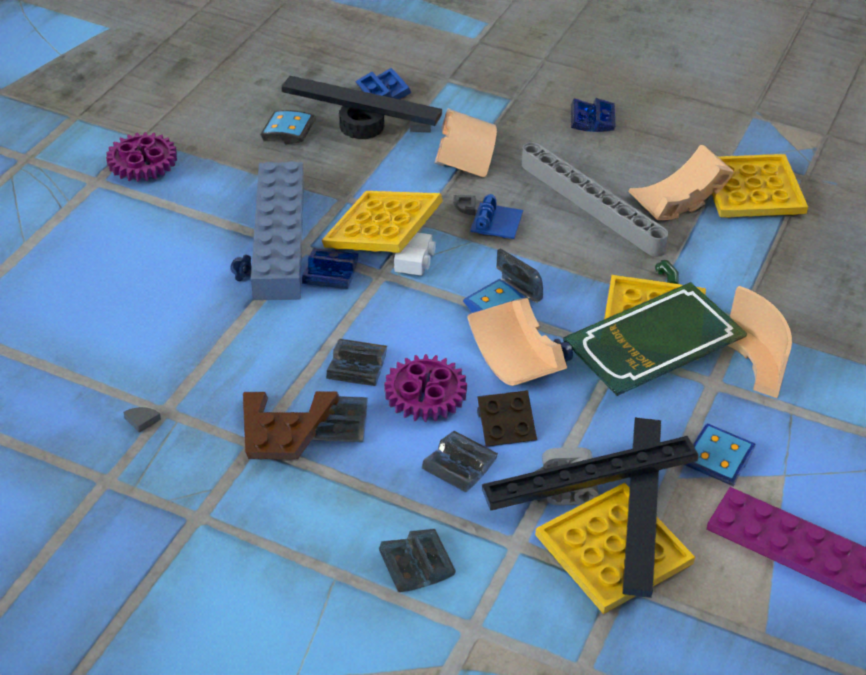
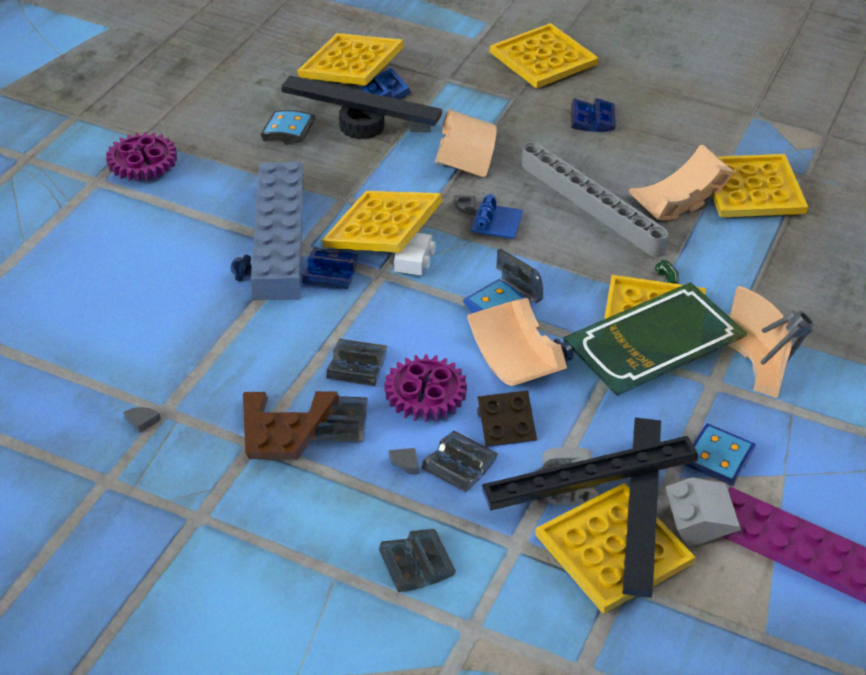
(351, 59): none -> yellow plate
(405, 459): none -> dark grey tile
(543, 55): none -> yellow plate
(702, 510): none -> light grey slope
(798, 325): none -> dark grey plant

